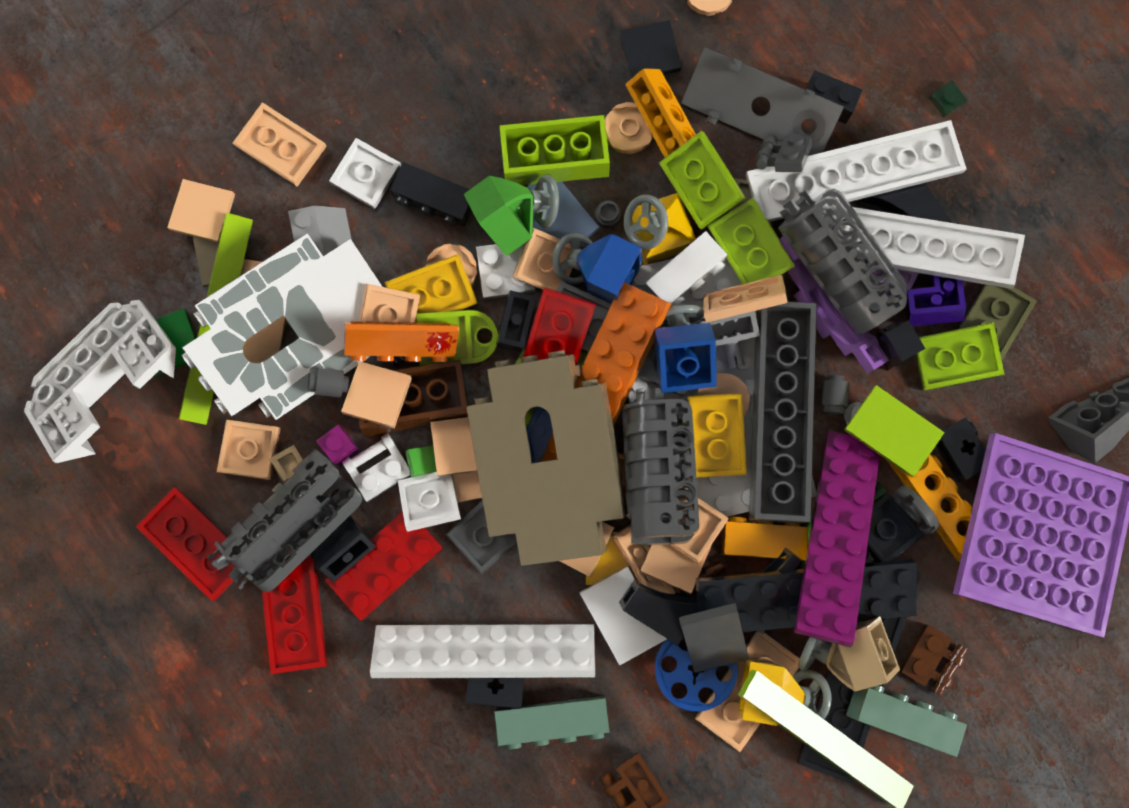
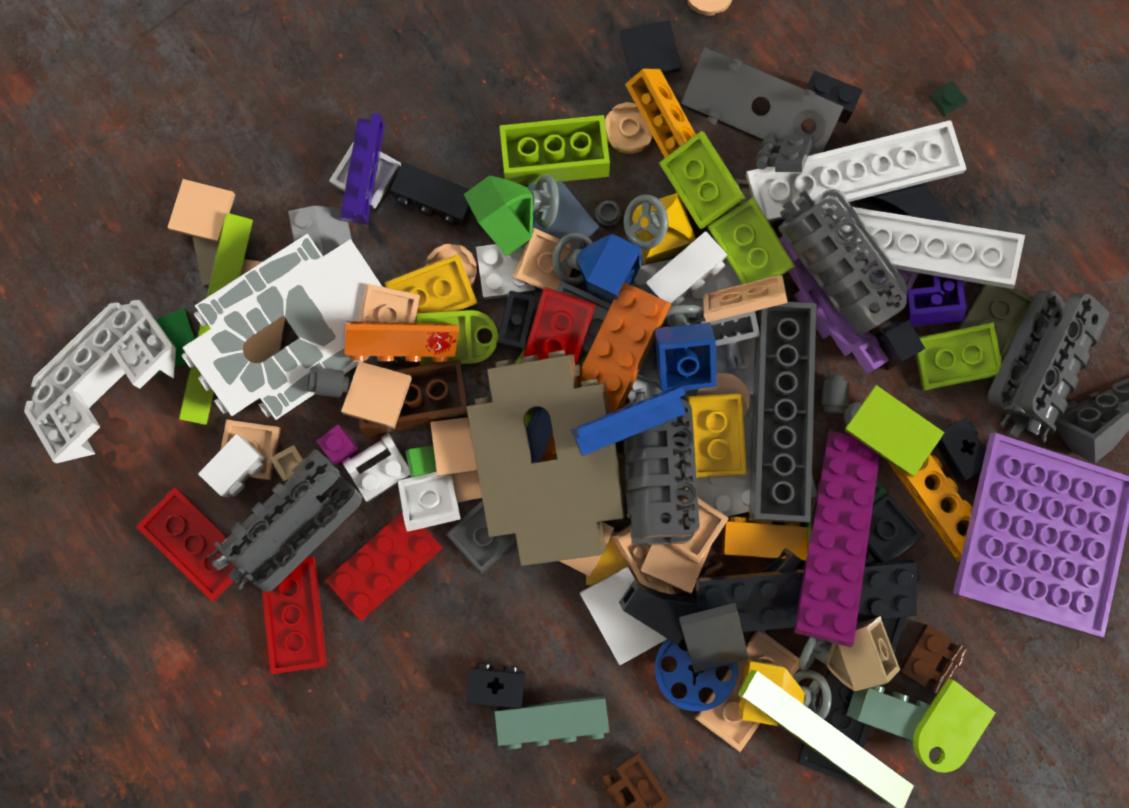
(233, 467): none -> white brick
(279, 144): light nougat tile -> none
(342, 549): black brick -> none
(363, 170): none -> dark purple fence
(483, 651): white plate -> none
(629, 420): none -> blue fence
(916, 509): dark grey tile -> none
(952, 725): none -> lime tile
(1046, 361): none -> dark grey piece

